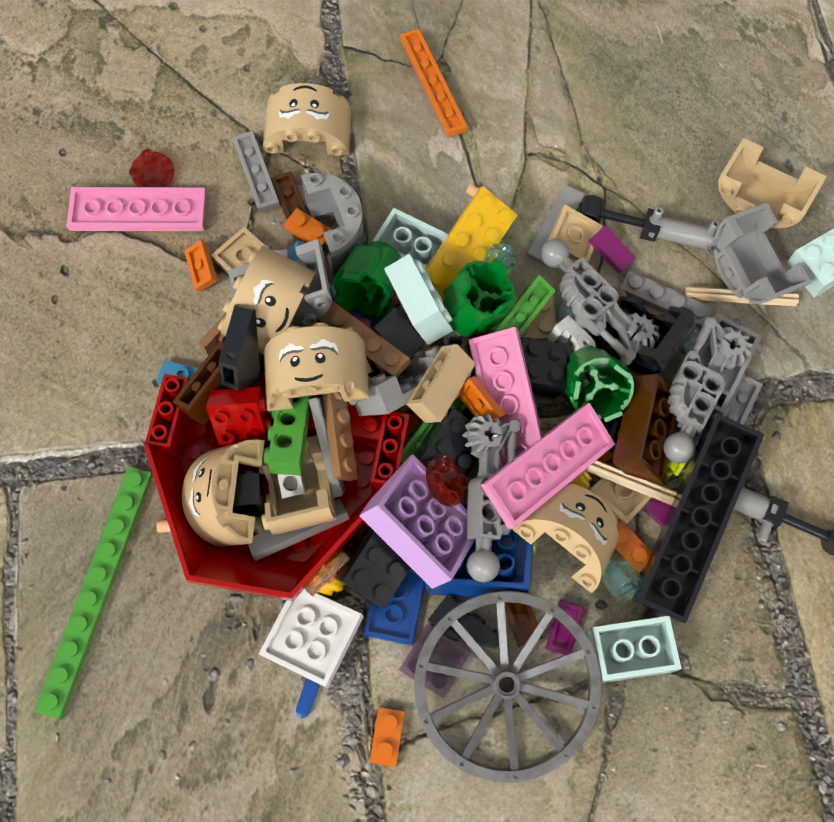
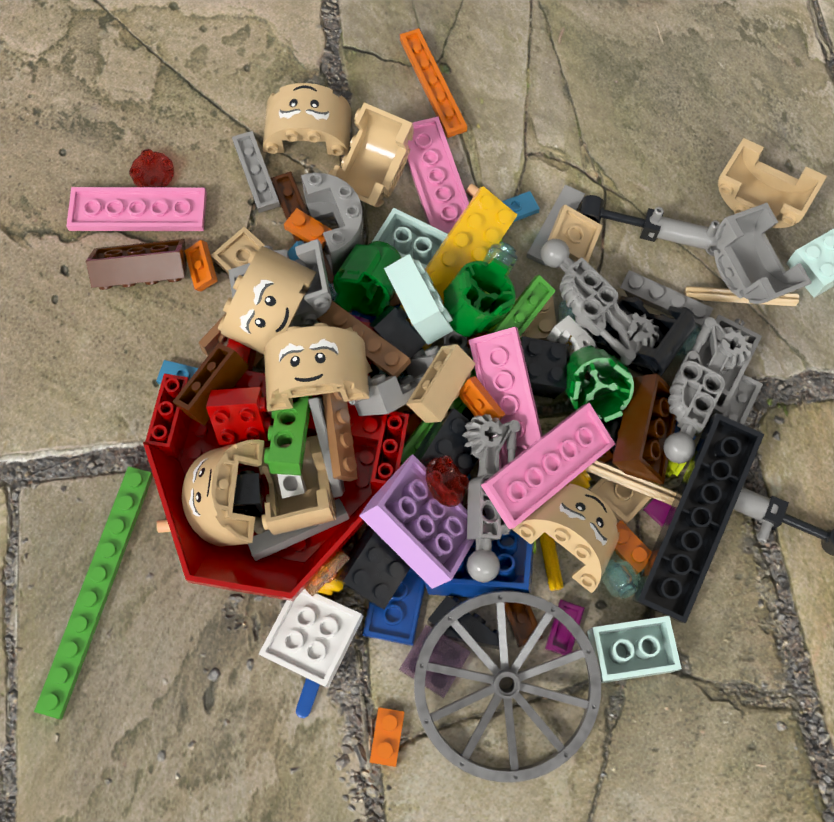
(137, 264): none -> slope
(240, 352): black slope -> none
(375, 154): none -> tan cylinder
(436, 175): none -> bright pink plate
(523, 205): none -> dark azure plate
(551, 562): none -> yellow axle
(612, 249): magenta tile -> none

